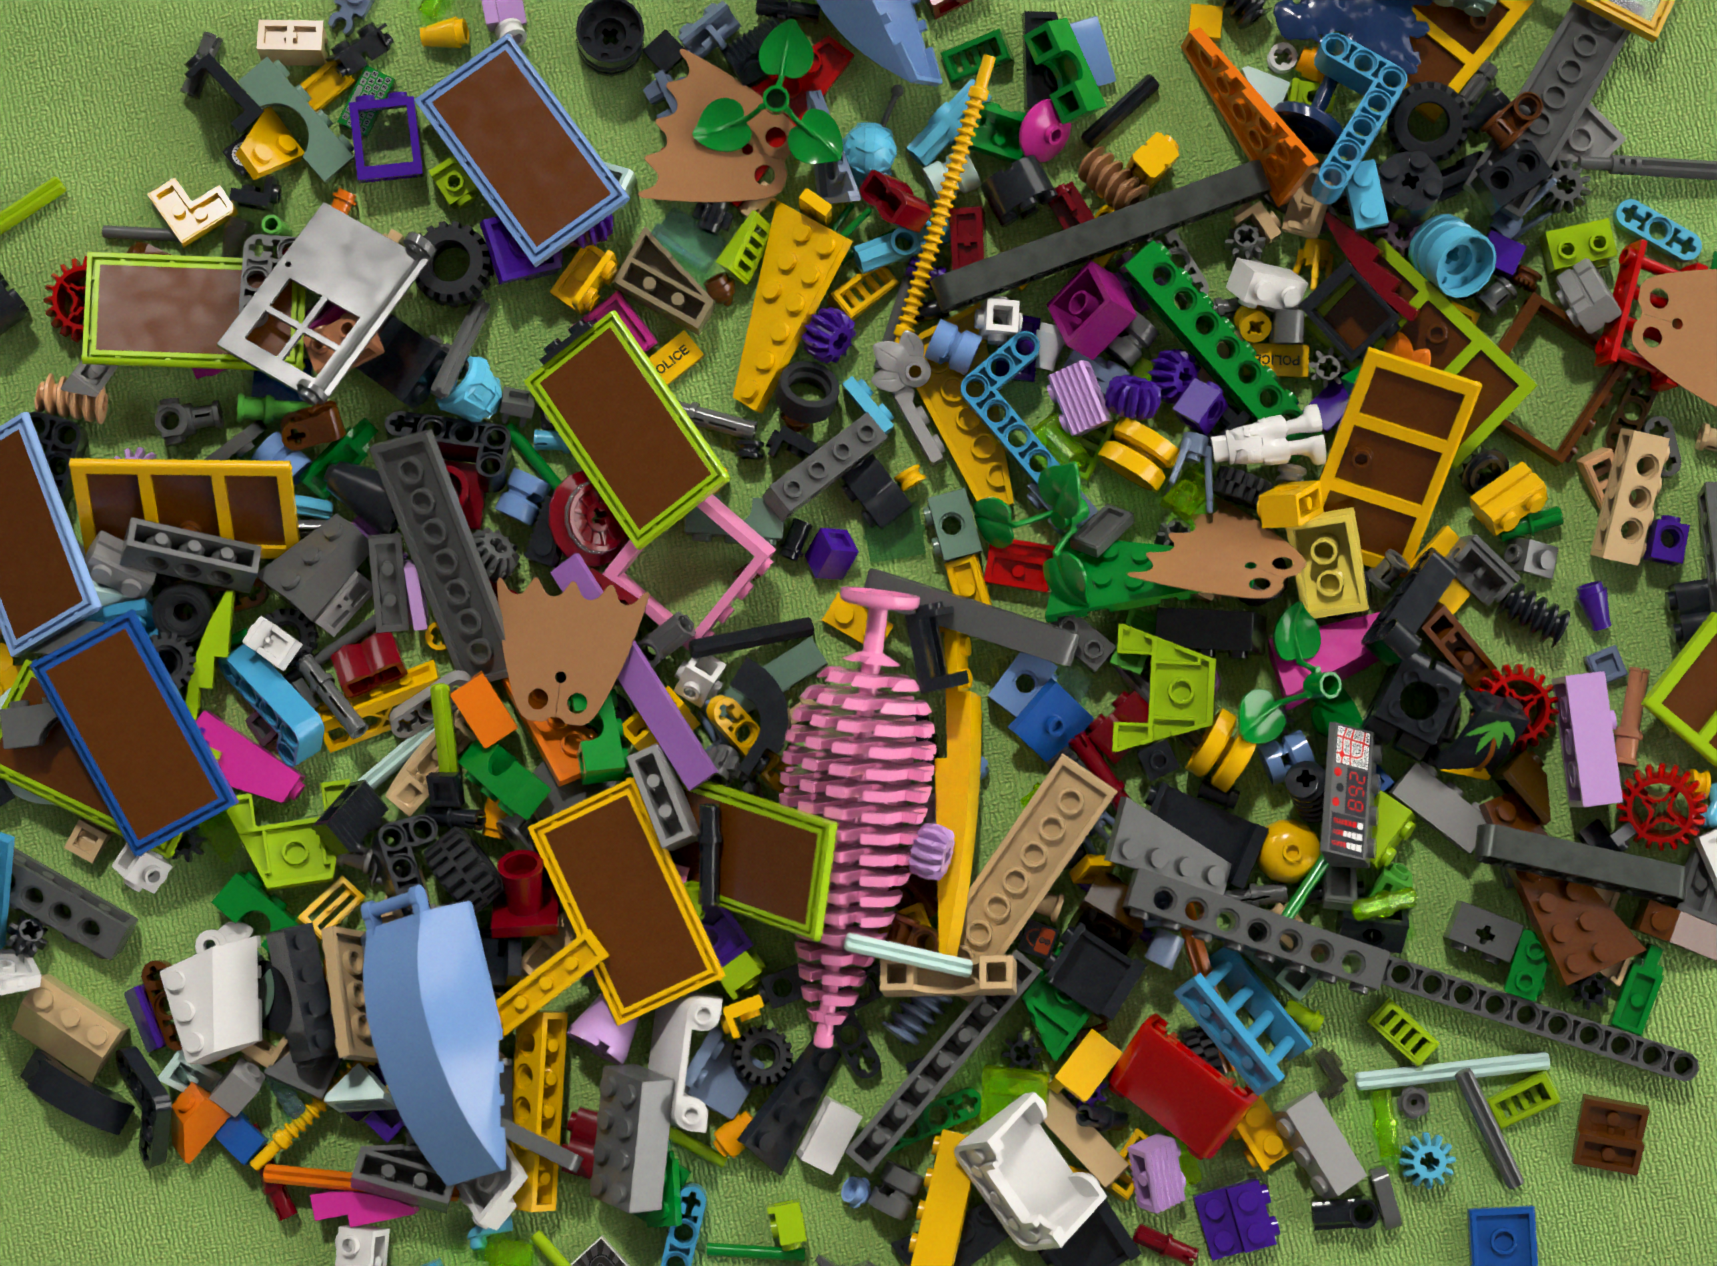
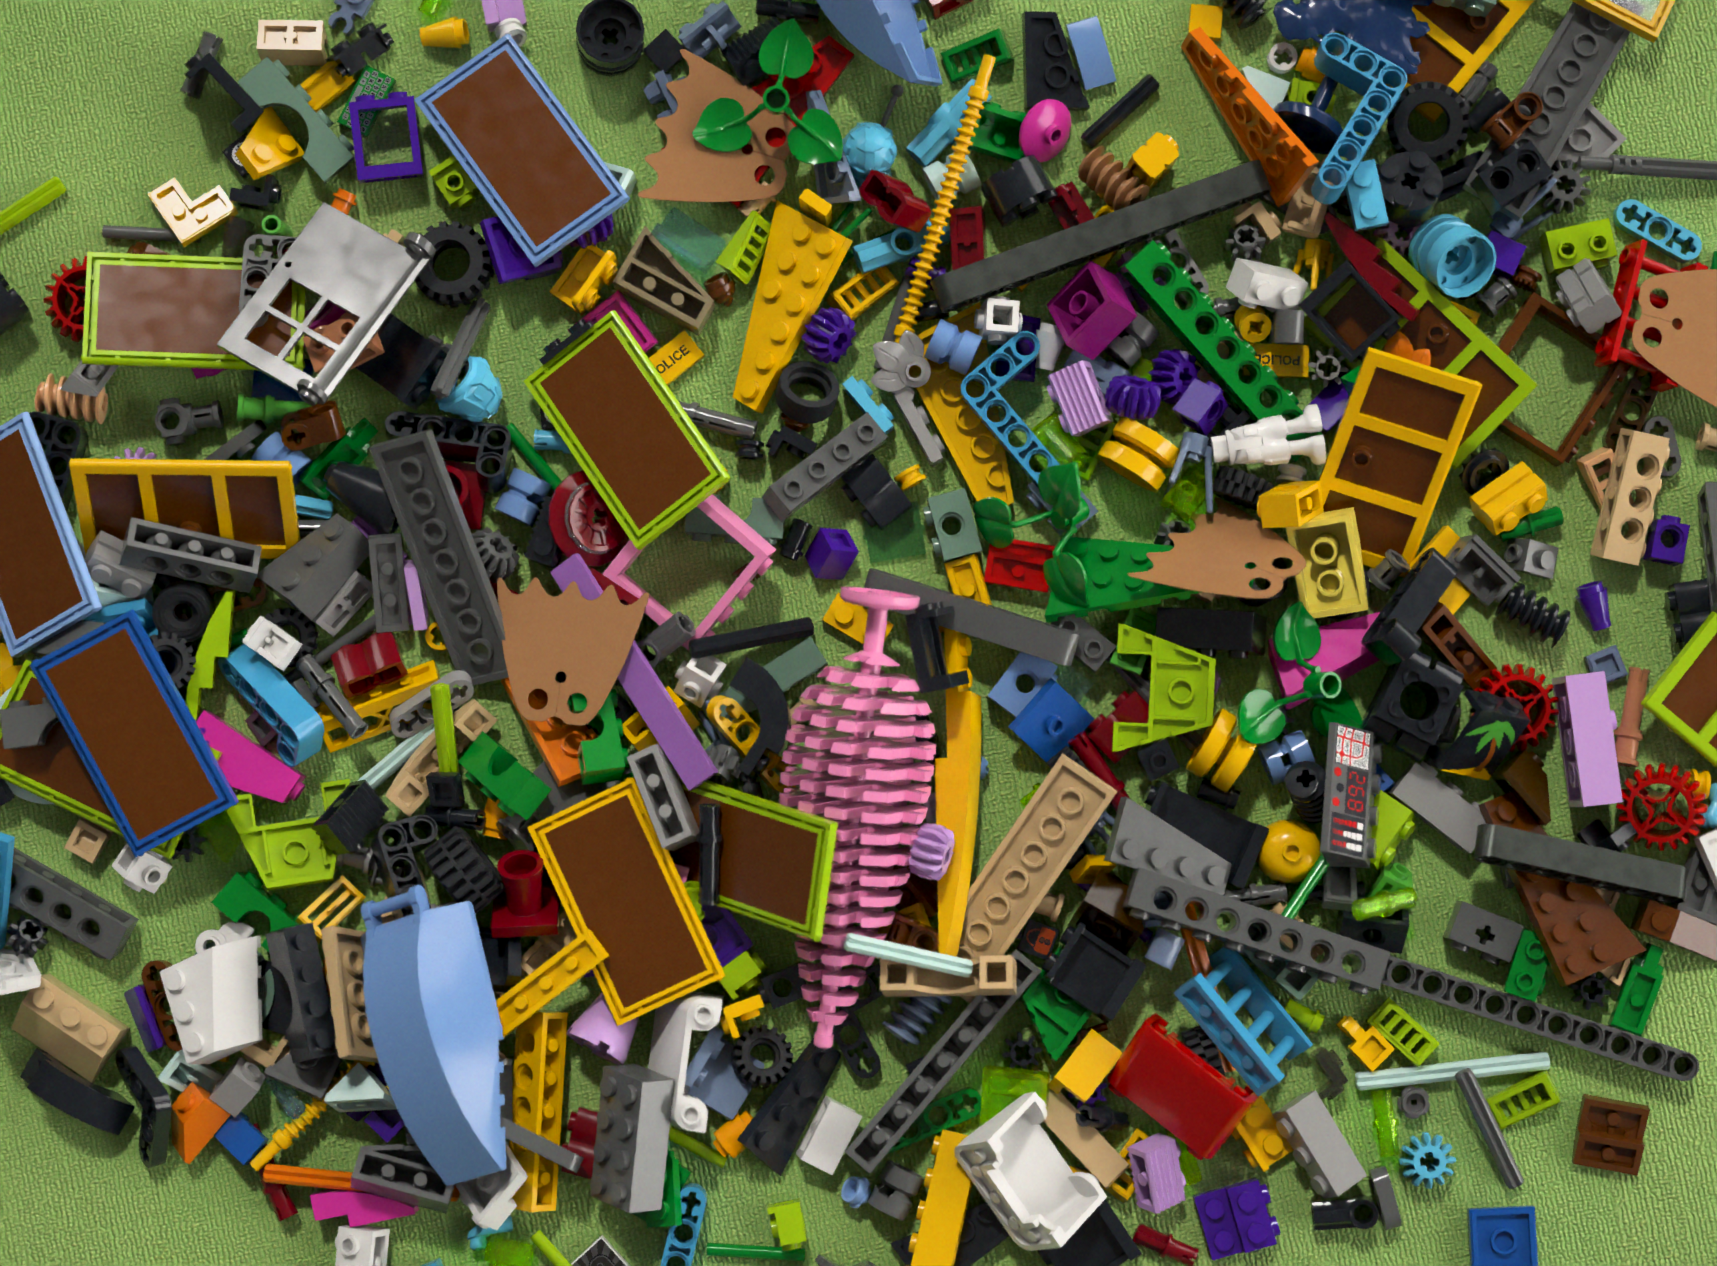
(483, 710): orange panel -> none
(517, 403): dark grey tile -> none
(713, 217): black gear -> none
(1058, 48): green arch -> none
(1102, 530): dark grey tile -> none
(1367, 1045): none -> yellow plate

